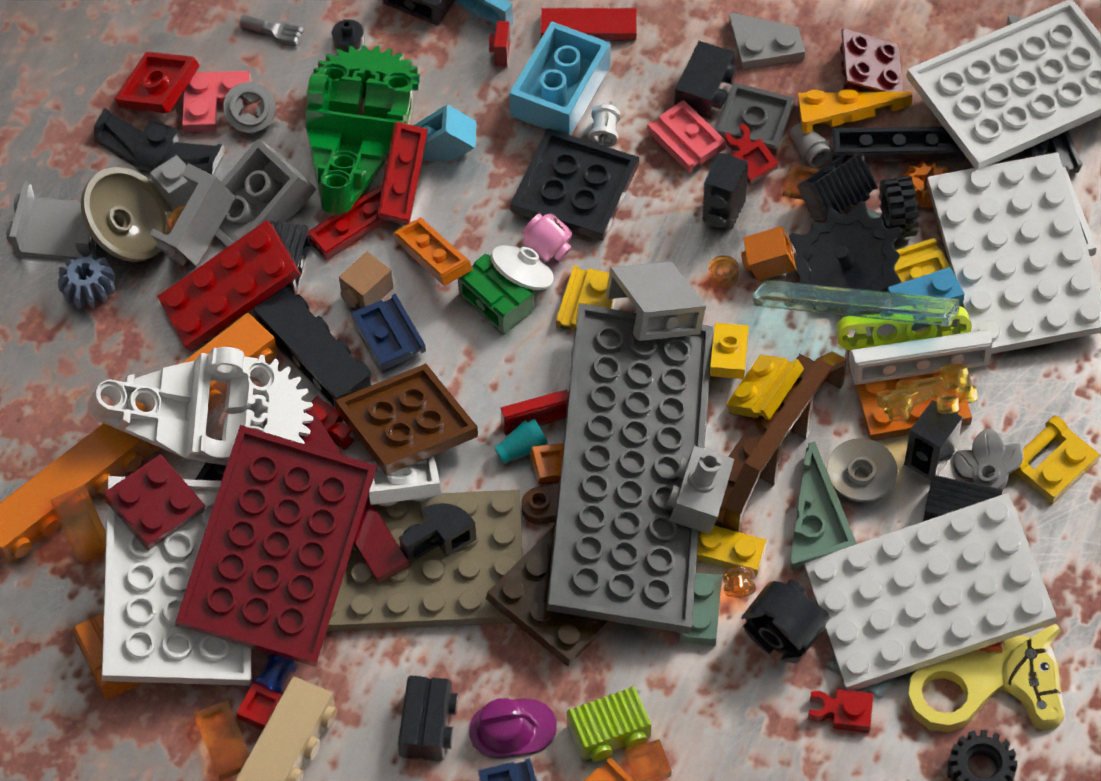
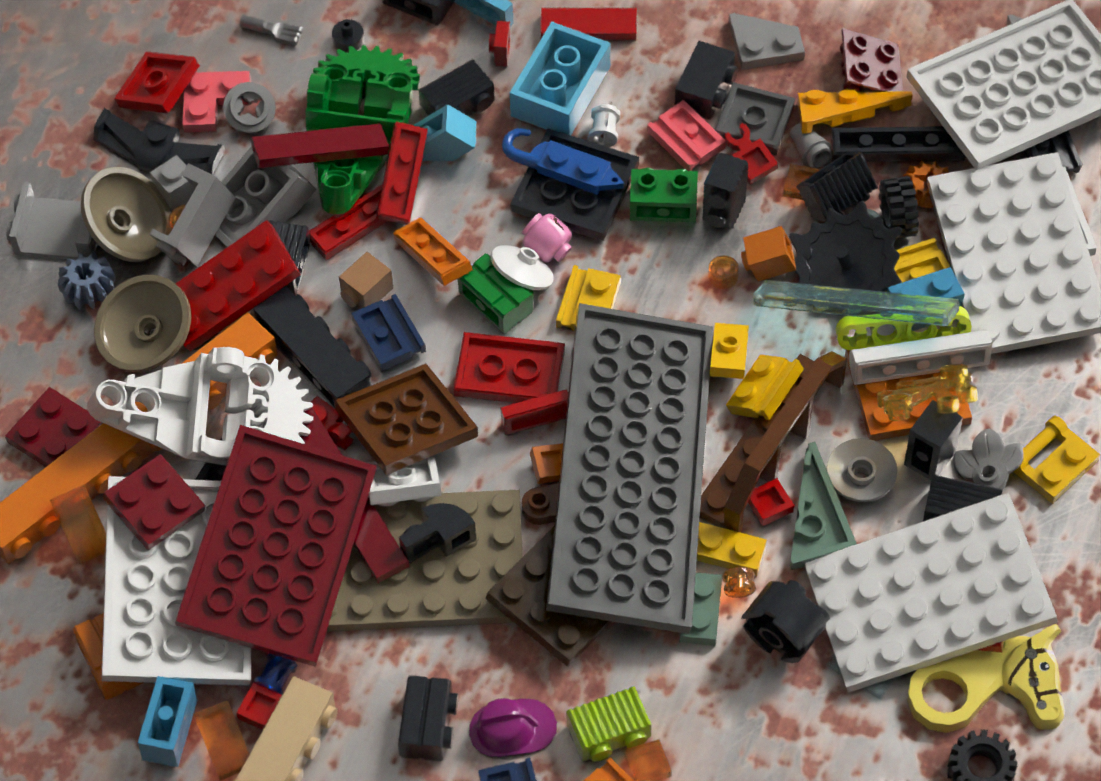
(51, 427): none -> dark red plate
(131, 314): none -> dark tan dish
(167, 721): none -> dark azure brick
(319, 145): none -> dark red tile
(463, 88): none -> black brick
(507, 368): none -> red tile
(520, 441): teal cone -> none
(564, 164): none -> blue plate
(662, 298): light grey panel -> none
(663, 195): none -> green brick
(701, 489): light grey brick -> none
(770, 502): none -> red plate
(849, 710): red plate -> none

